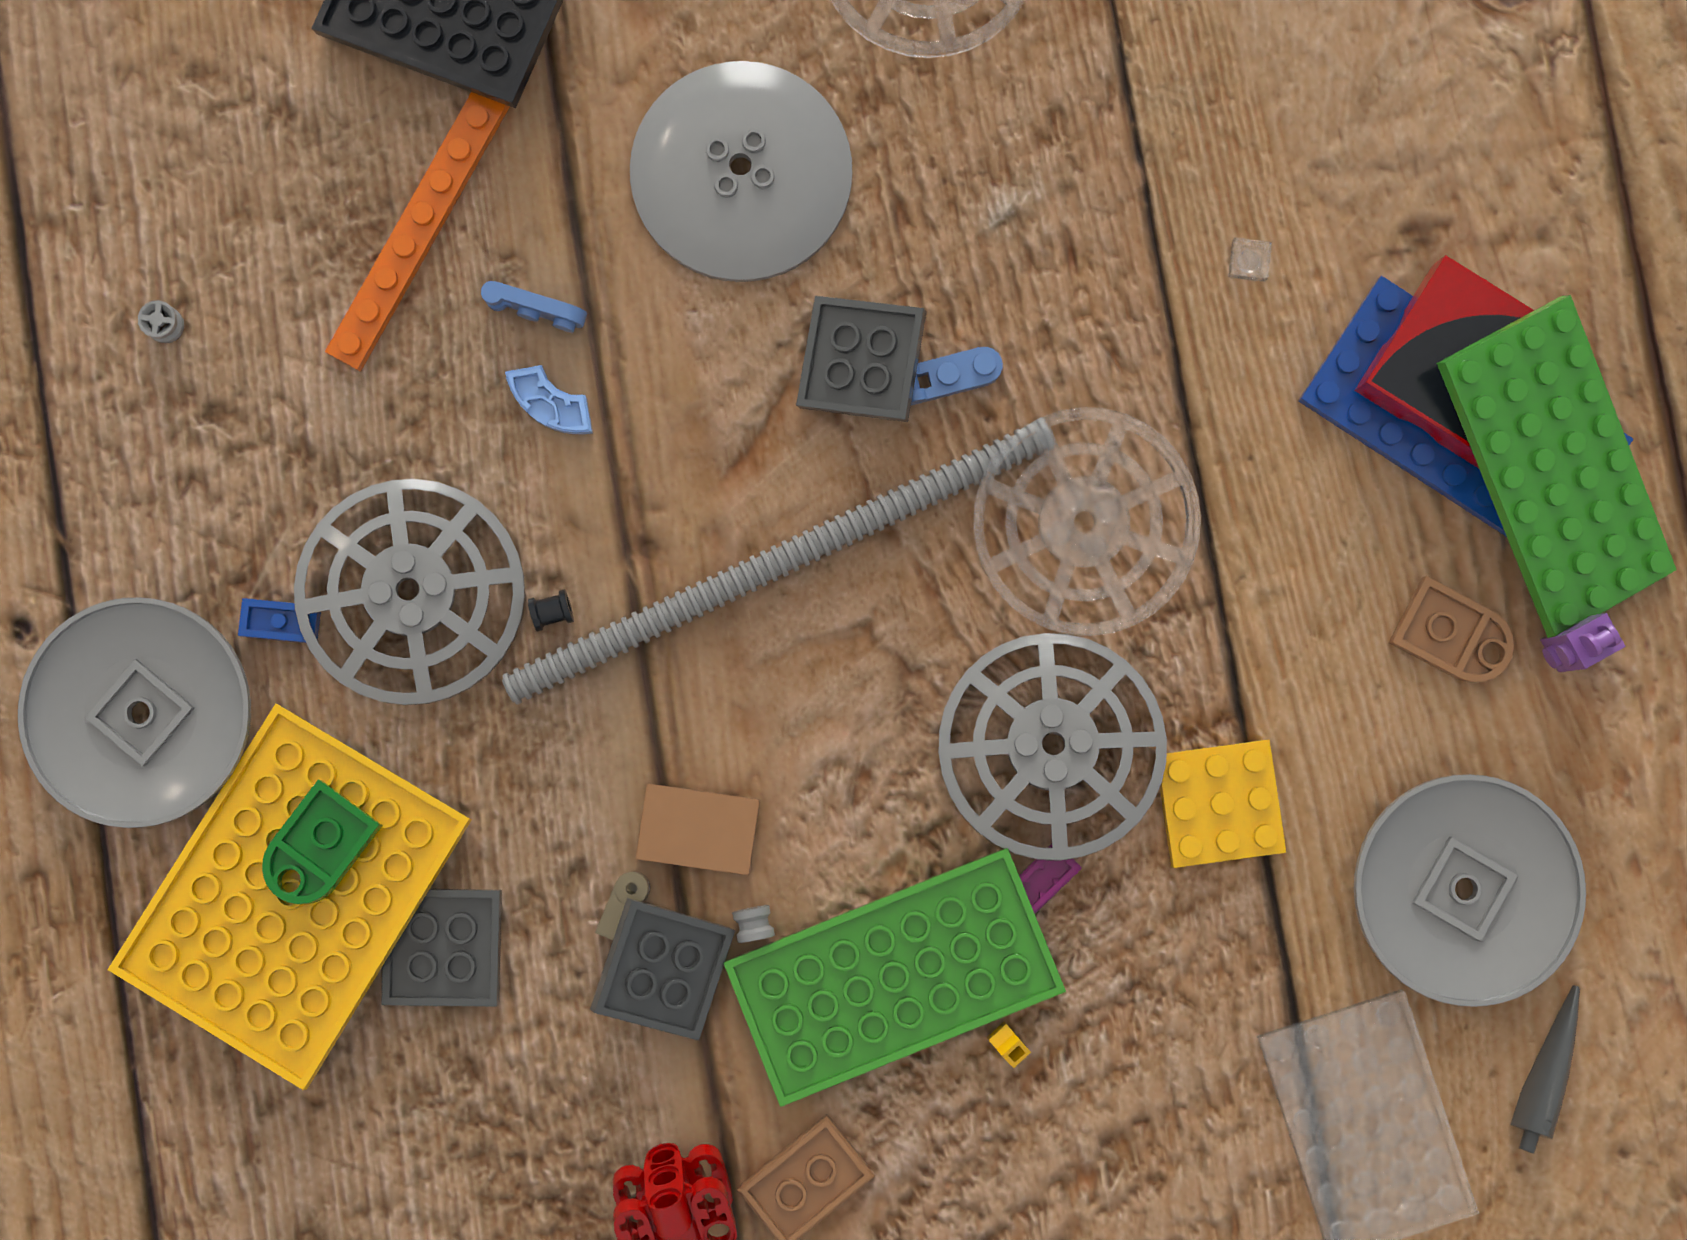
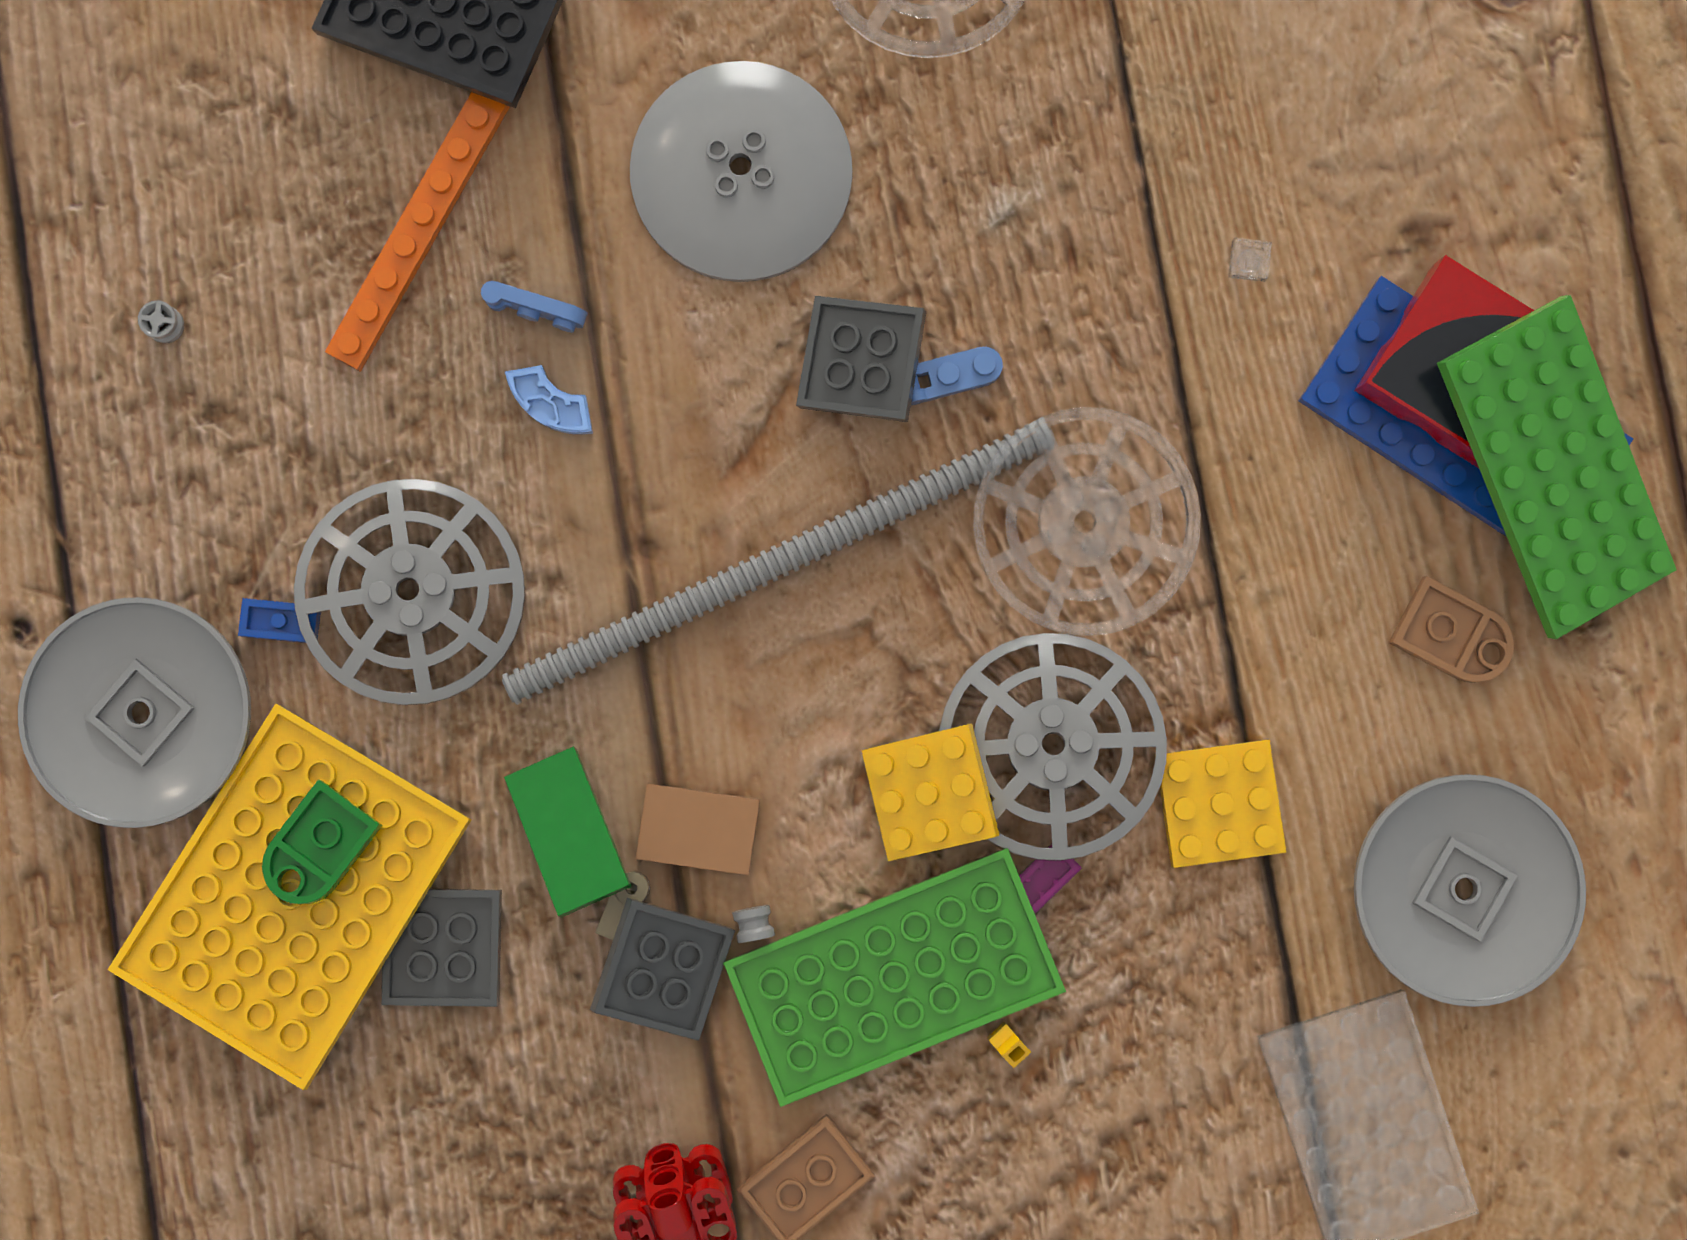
(550, 610): black bush -> none
(567, 832): none -> green tile
(930, 792): none -> yellow plate
(1547, 1081): dark grey piece -> none
(1582, 644): medium lavender brick -> none

